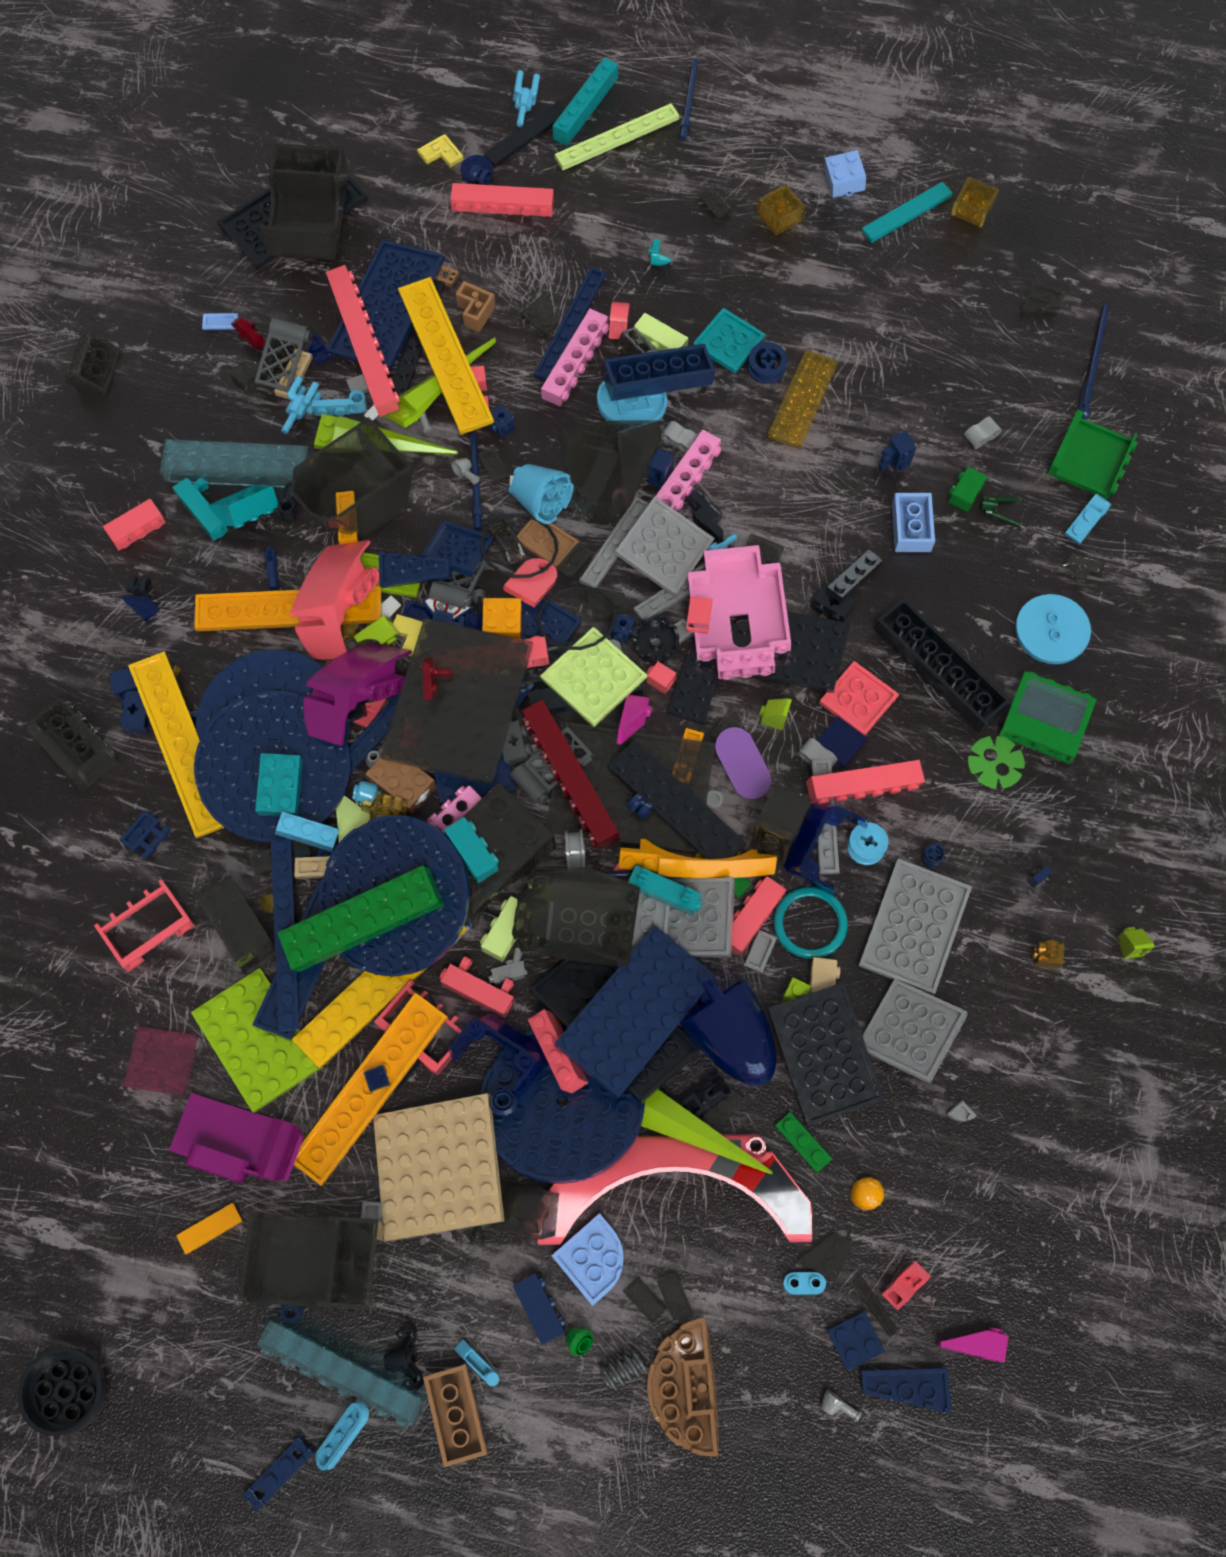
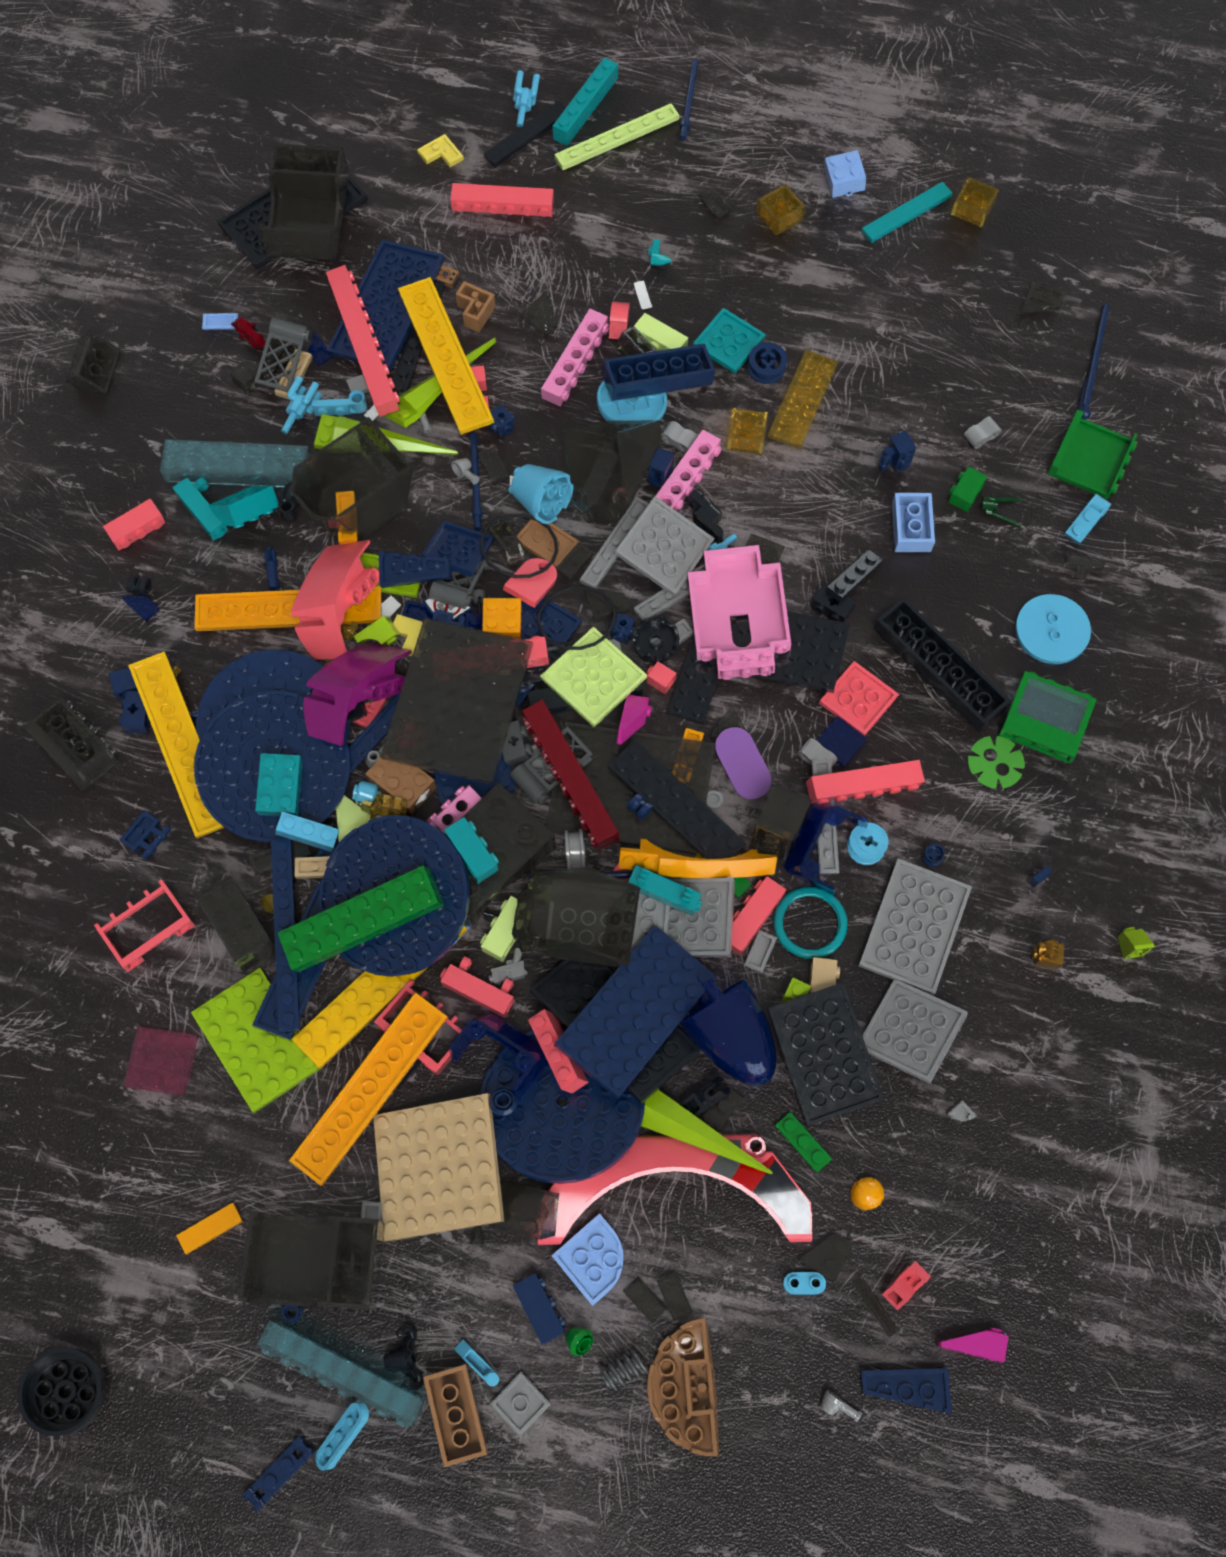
(235, 1141): magenta beam -> none
(377, 1078): clear blue plate -> none
(429, 671): dark red plate -> none
(467, 164): clear blue tile -> none
(480, 175): dark blue wheel -> none
(520, 1404): none -> light grey tile
(570, 322): dark blue tile -> none
(642, 294): none -> white sticker
(699, 614): coral piece -> none
(747, 431): none -> clear yellow brick
(775, 713): lime slope -> none
(855, 1341): dark blue plate -> none

